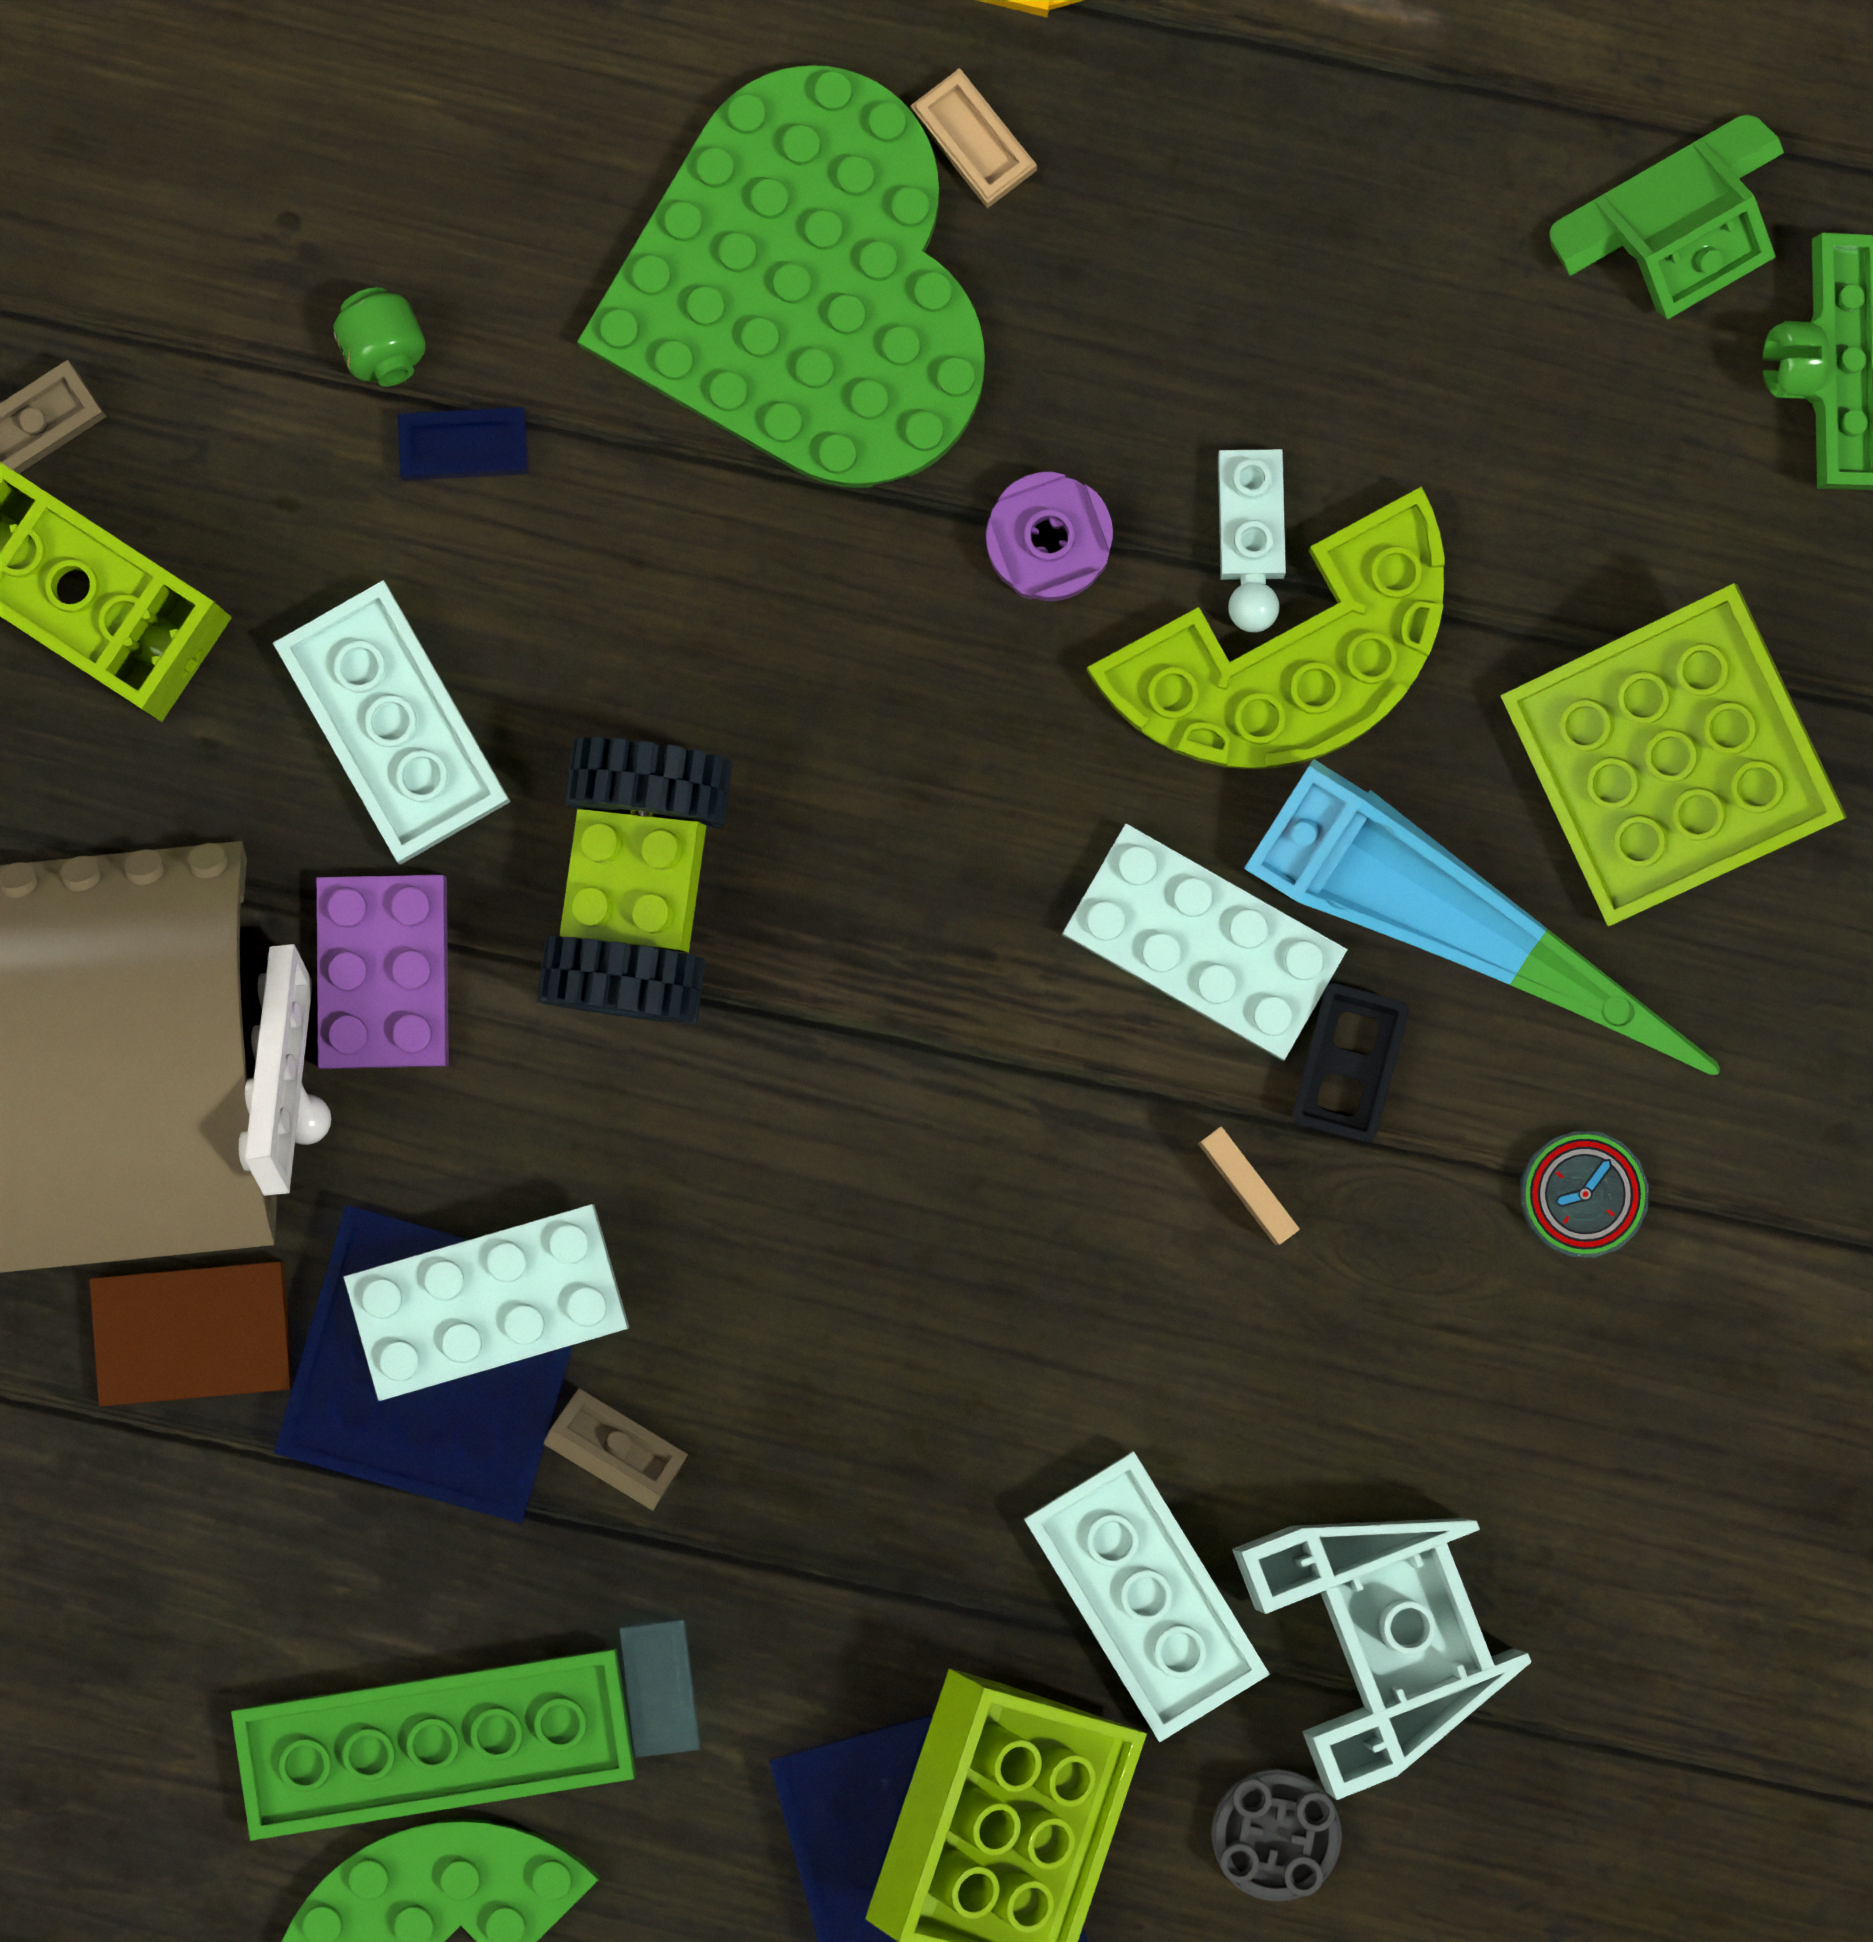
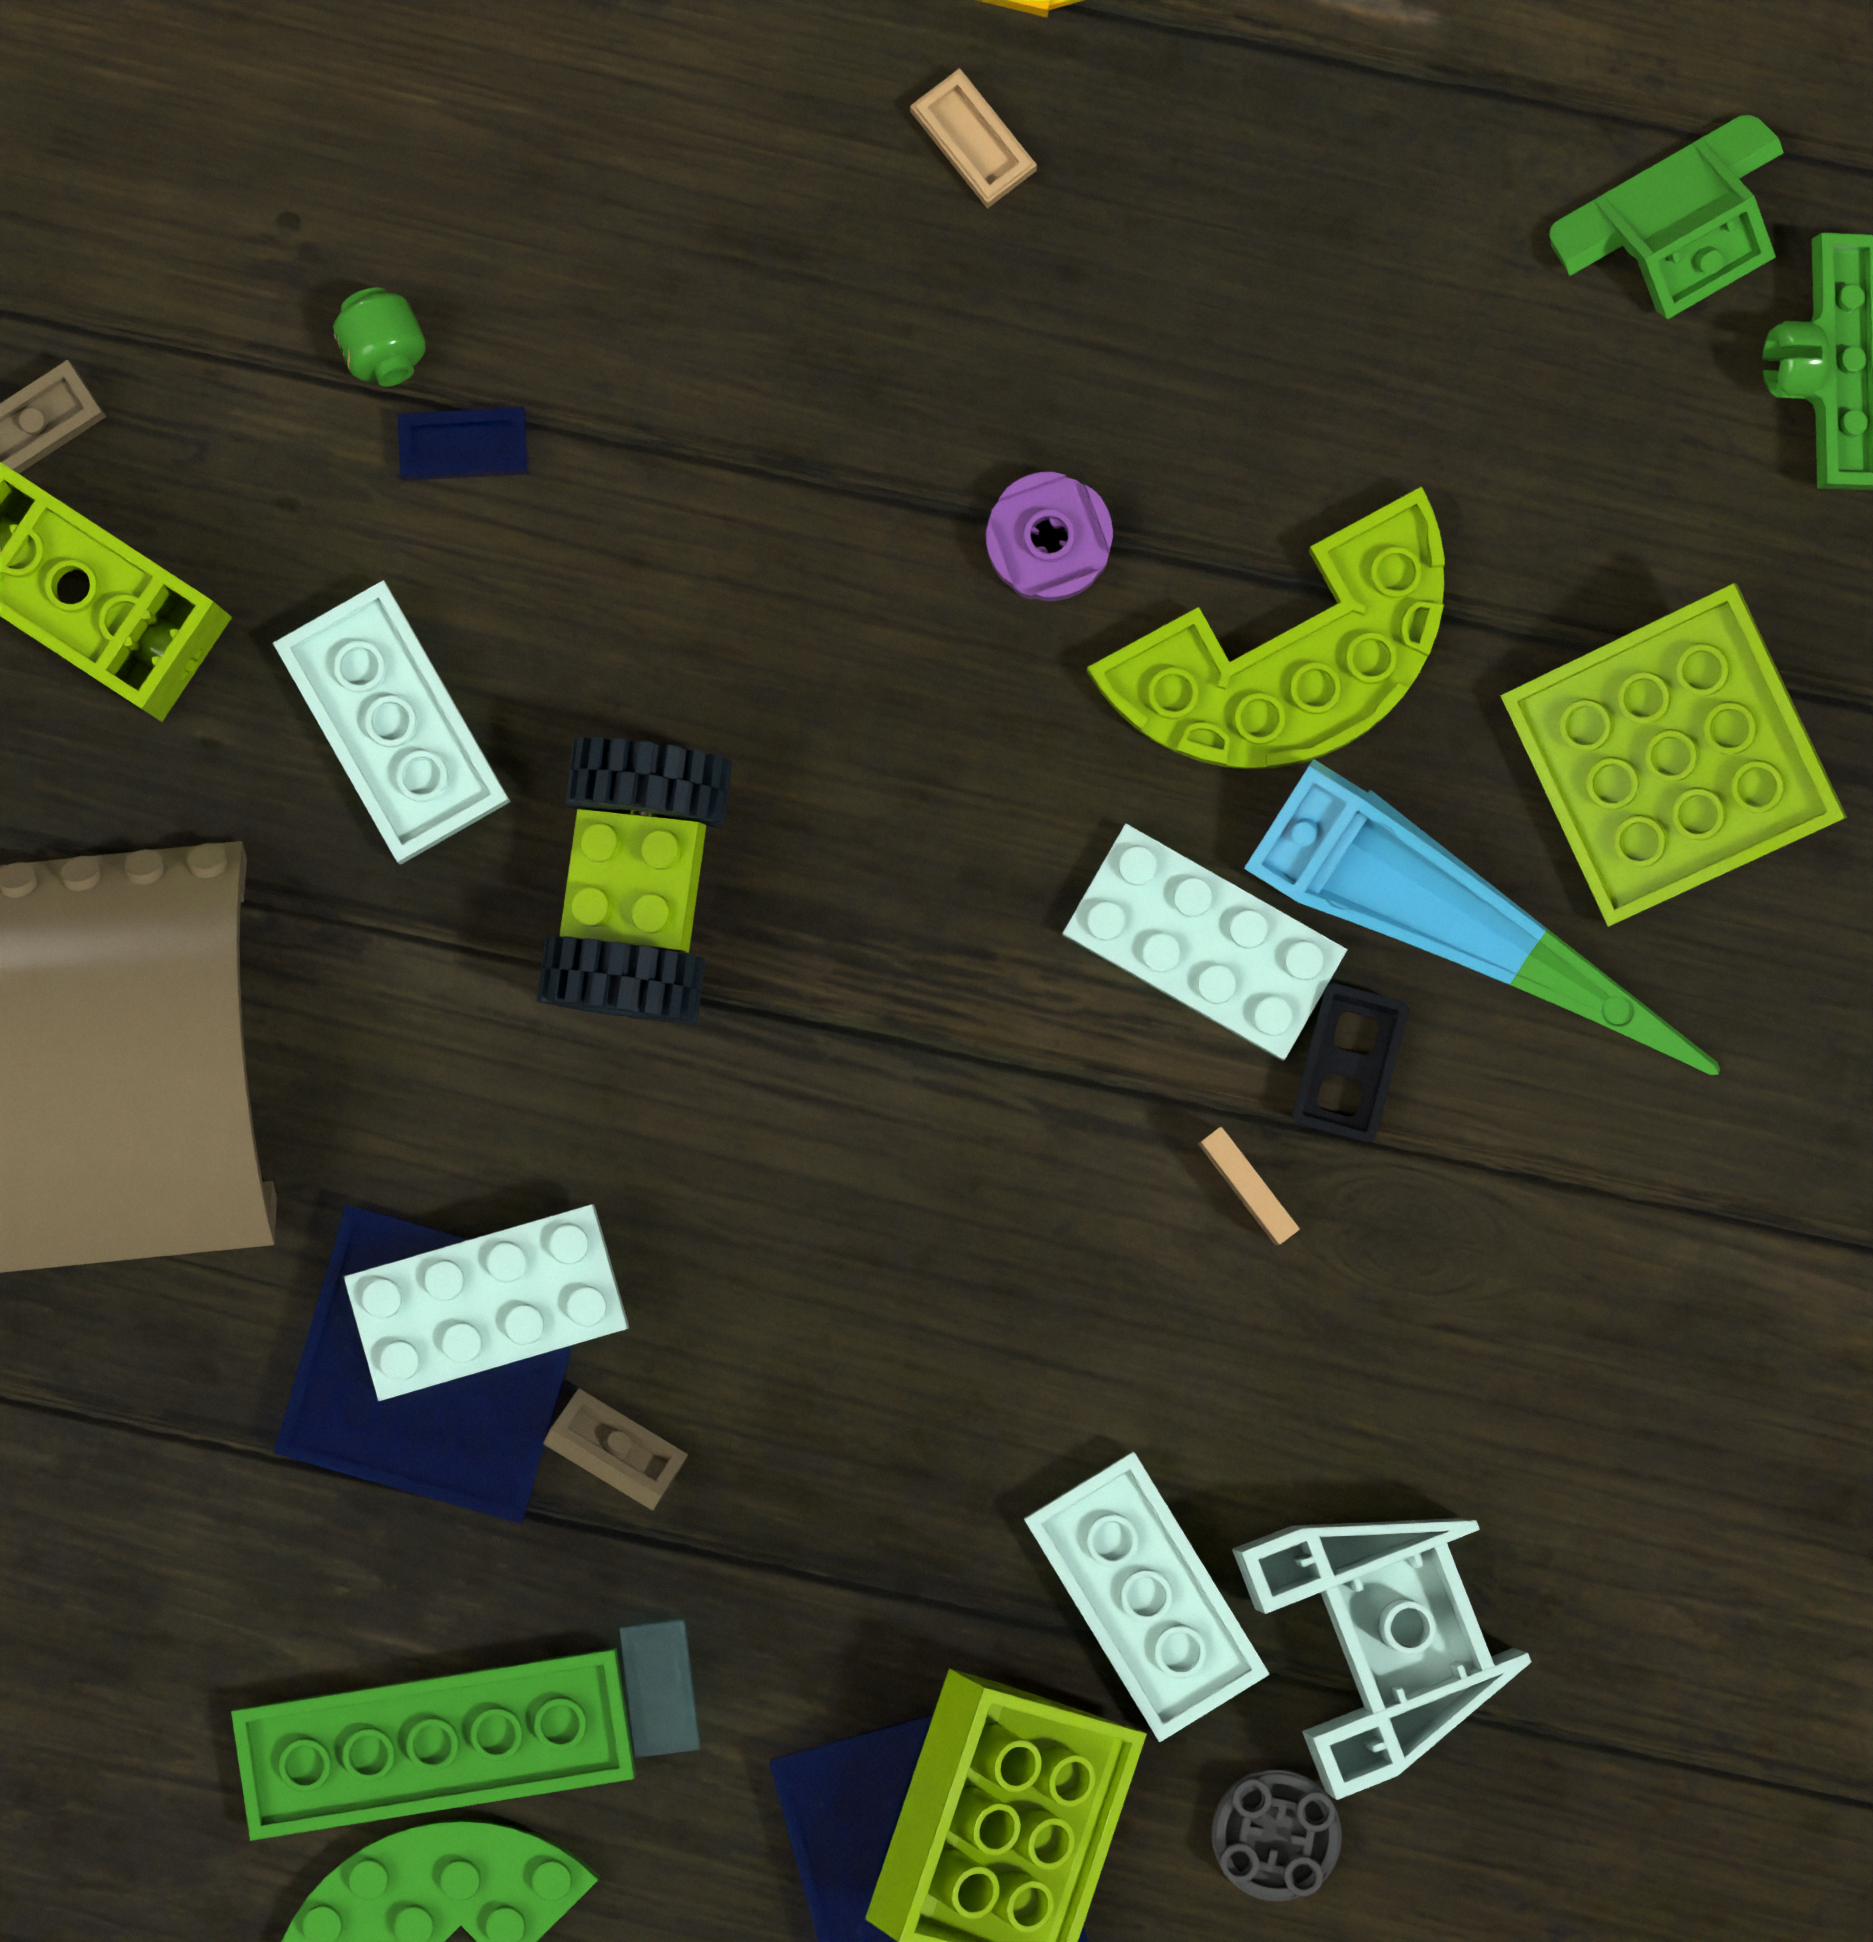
(191, 1333): reddish brown tile -> none
(275, 1096): white plate -> none
(382, 972): medium lavender plate -> none
(798, 287): bright green plate -> none
(1252, 532): light aqua plate -> none
(1584, 1194): tile -> none

